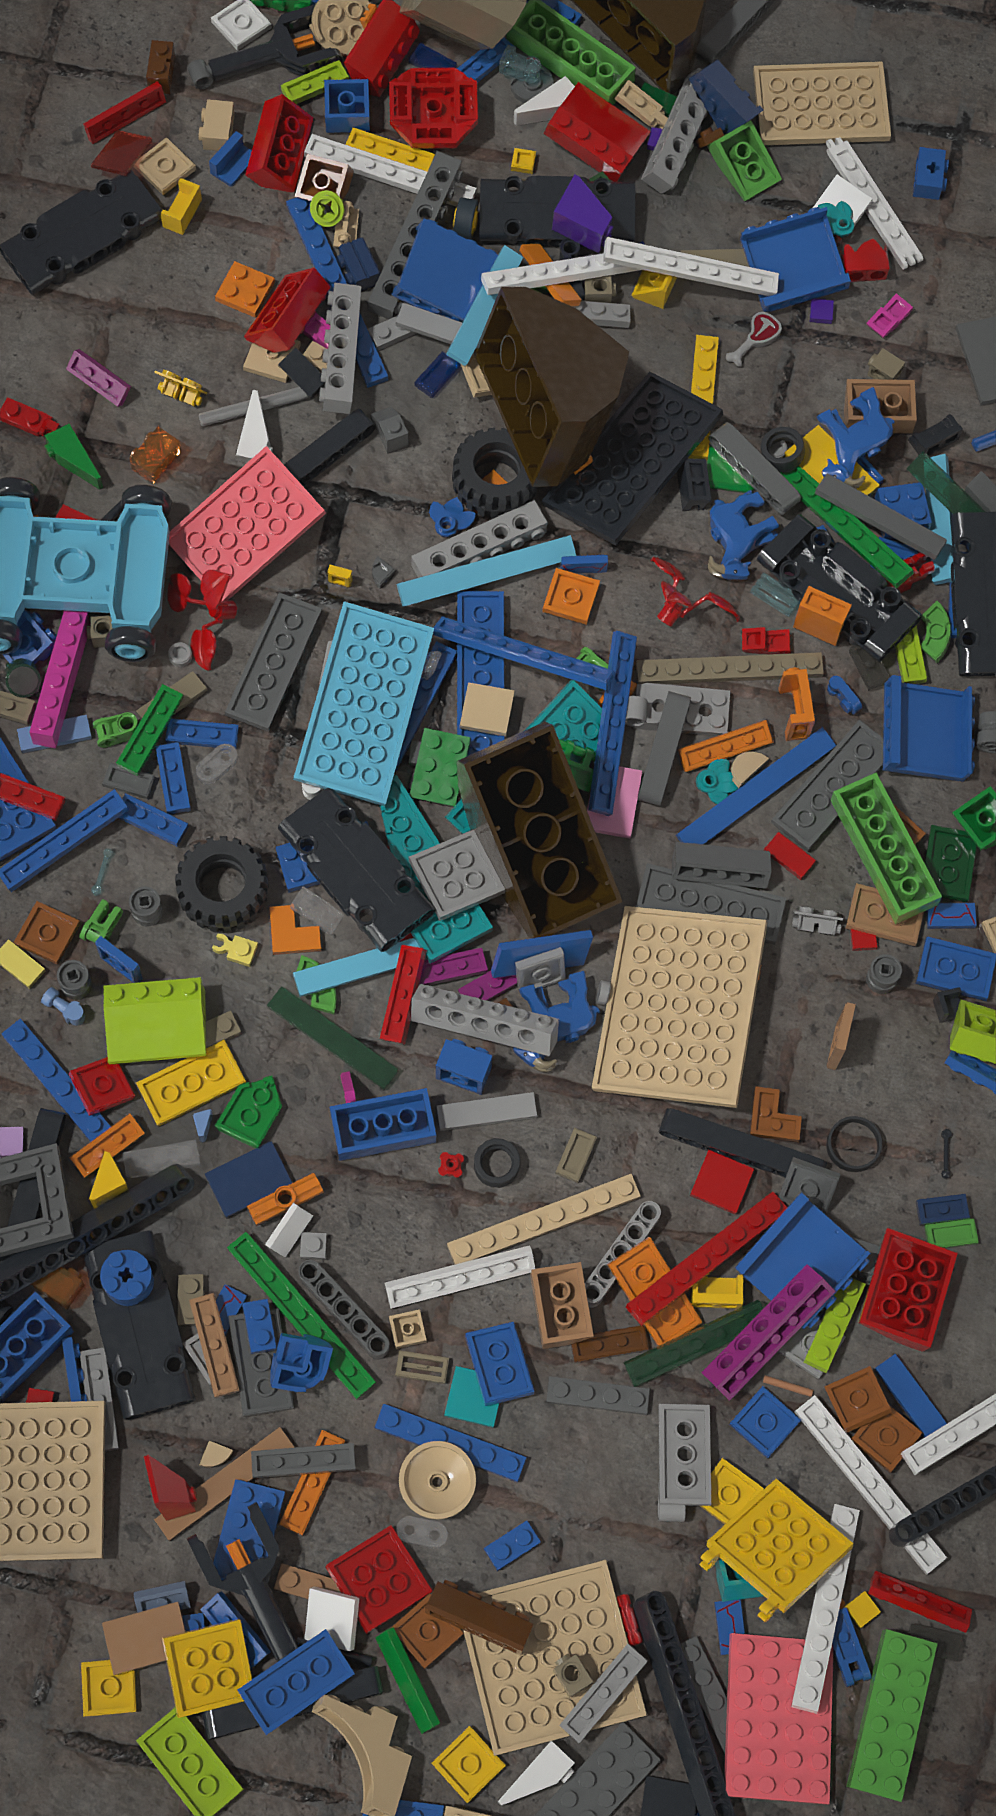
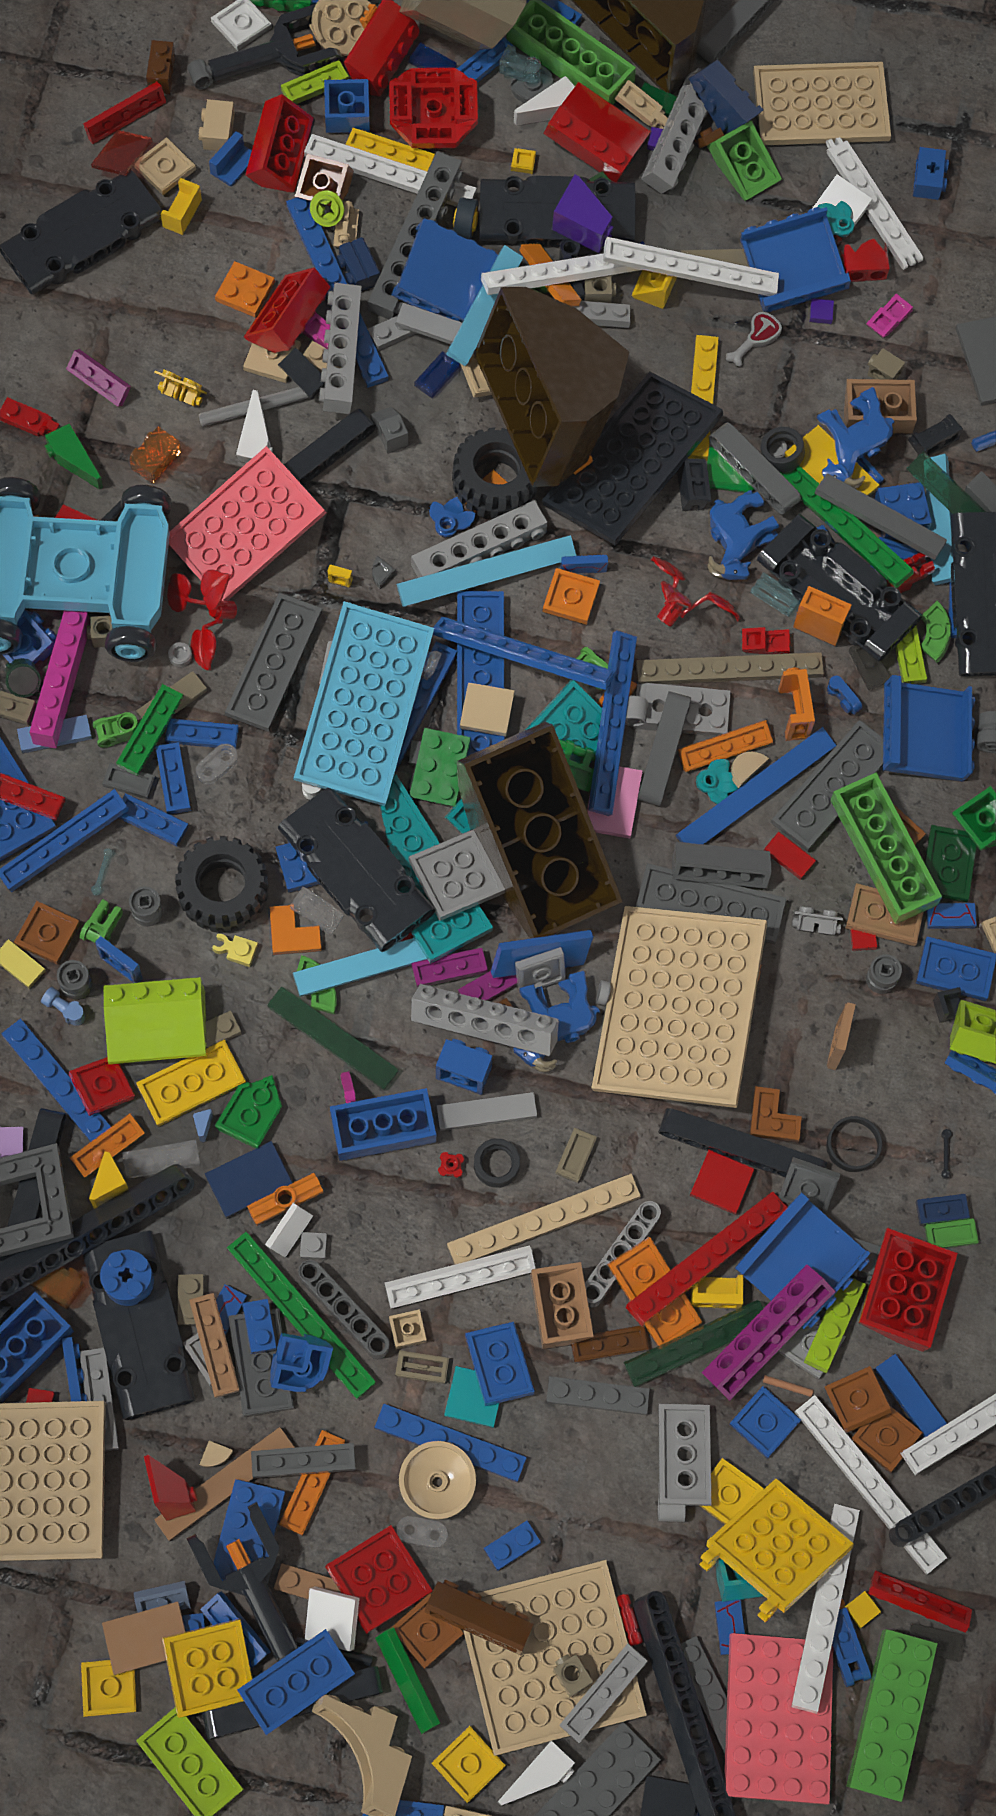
(403, 988): red plate -> none

